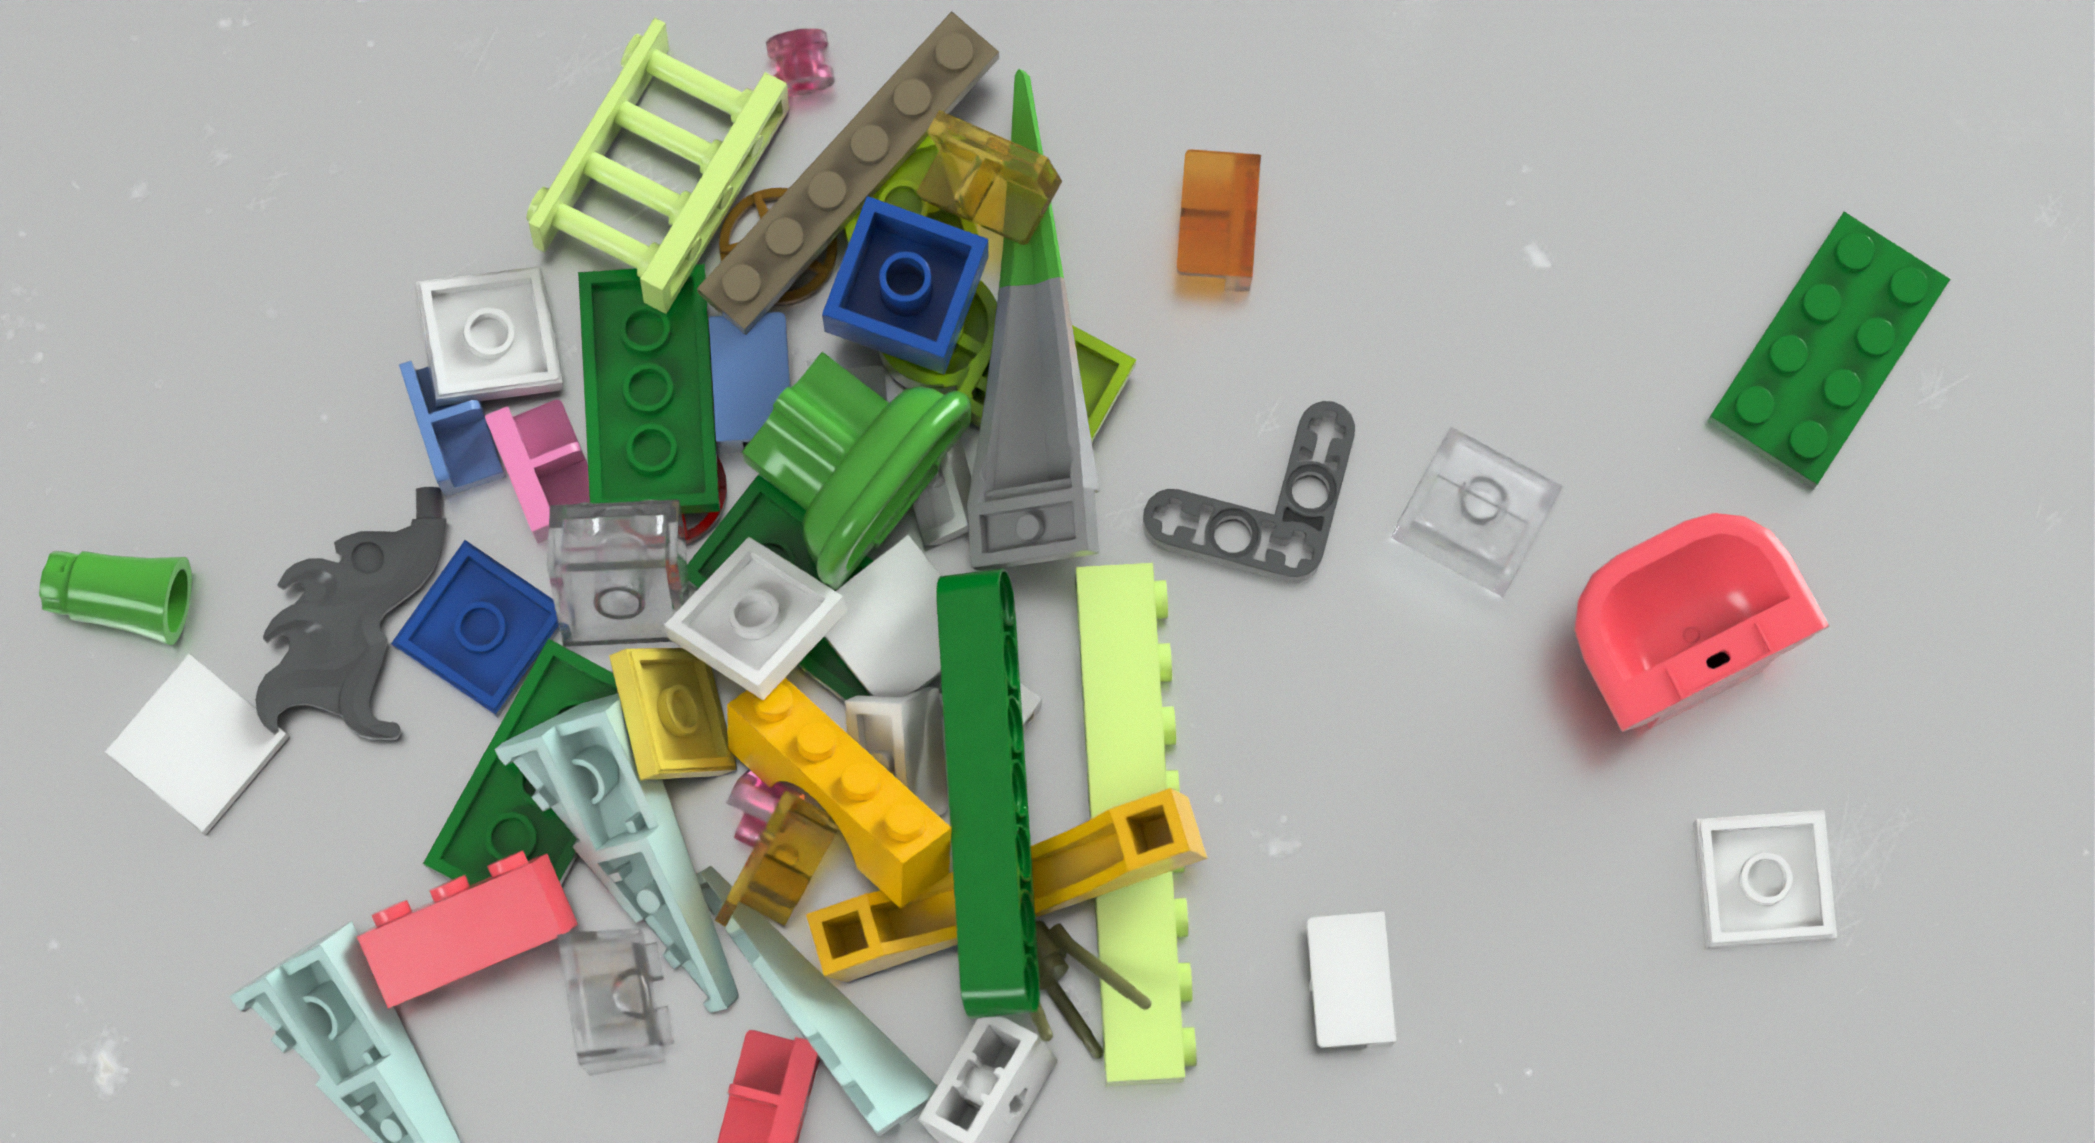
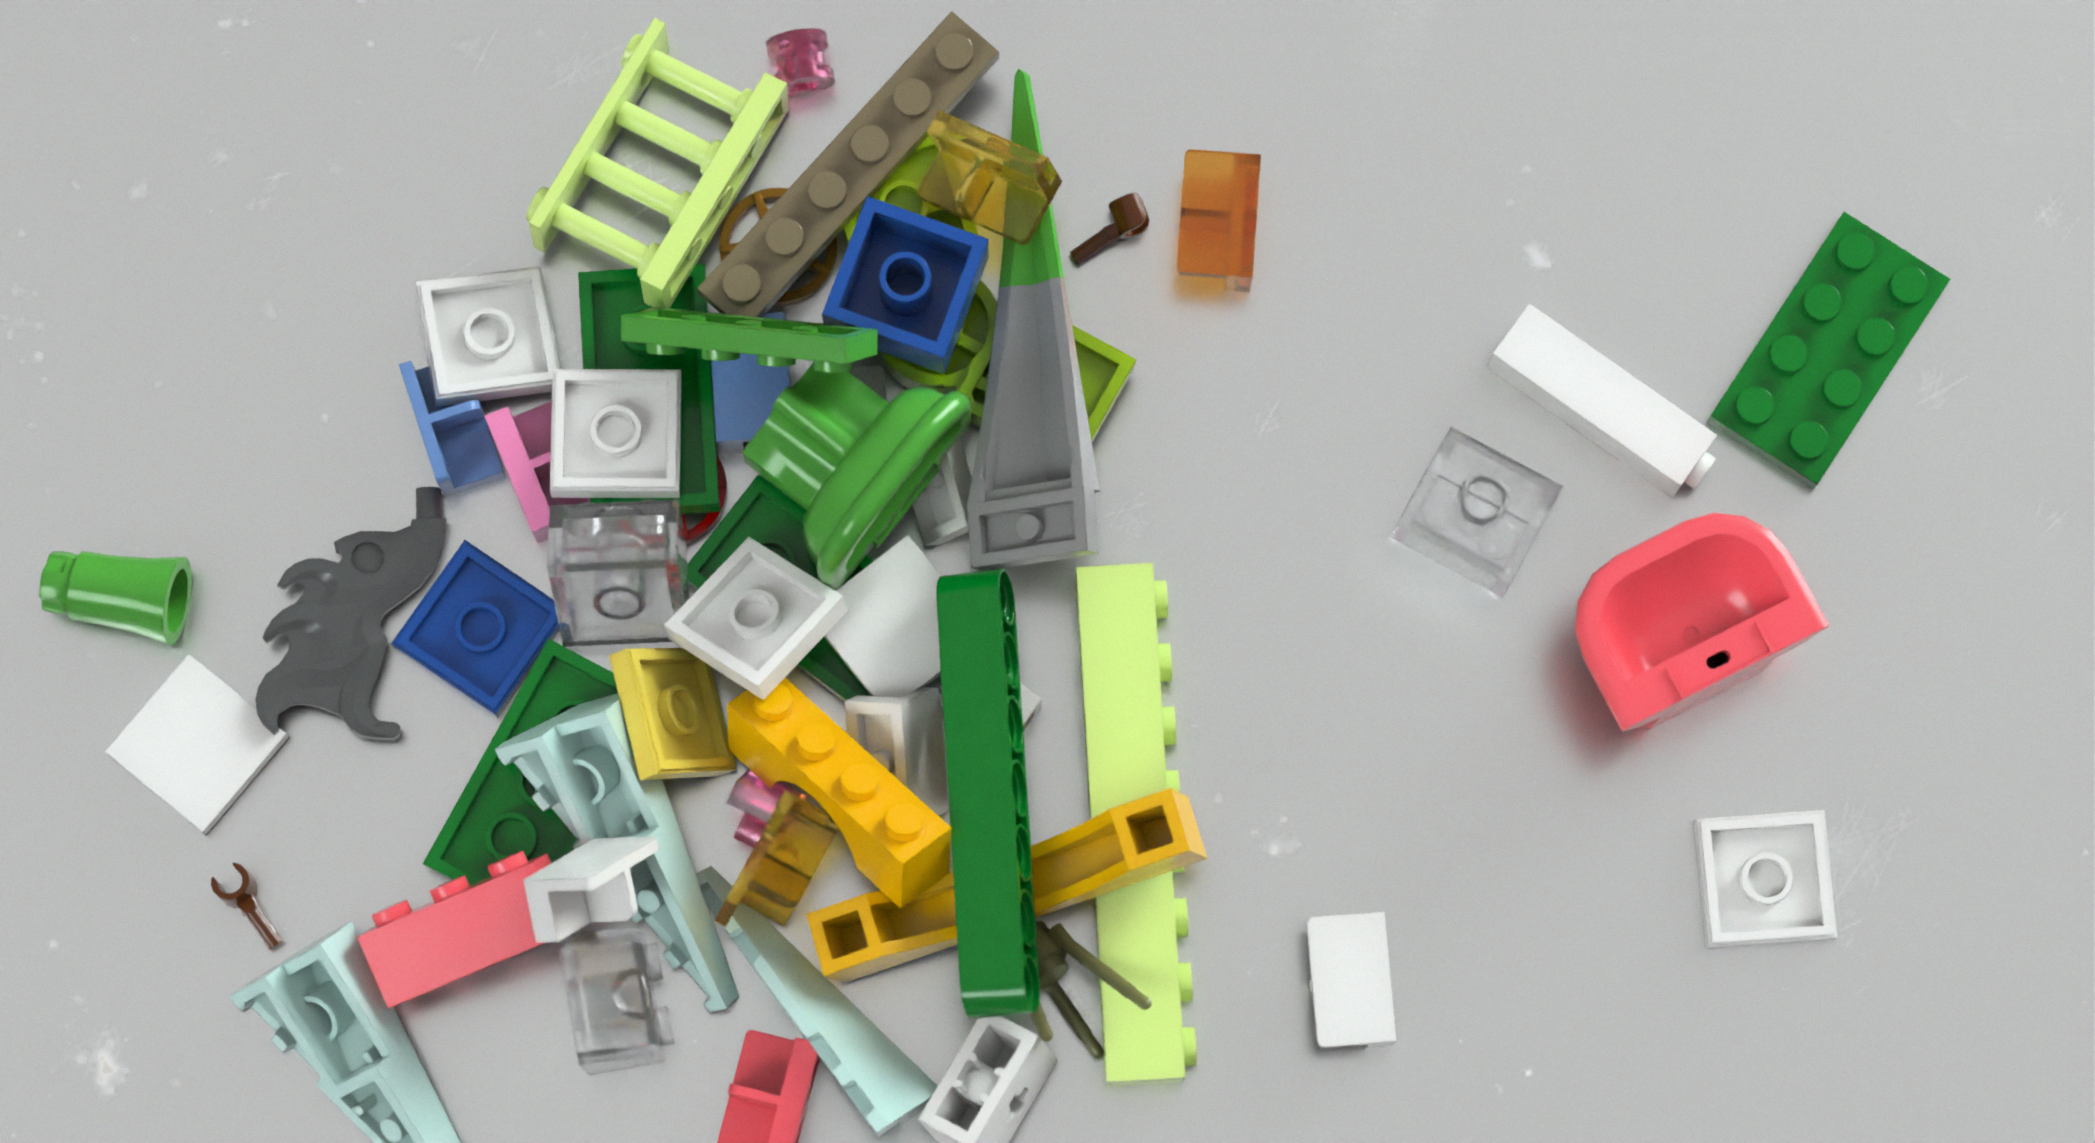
(245, 901): none -> reddish brown hand
(586, 886): none -> white panel
(616, 433): none -> white tile
(727, 335): none -> bright green plate
(1129, 221): none -> reddish brown hand
(1289, 518): dark grey beam -> none
(1603, 402): none -> white brick

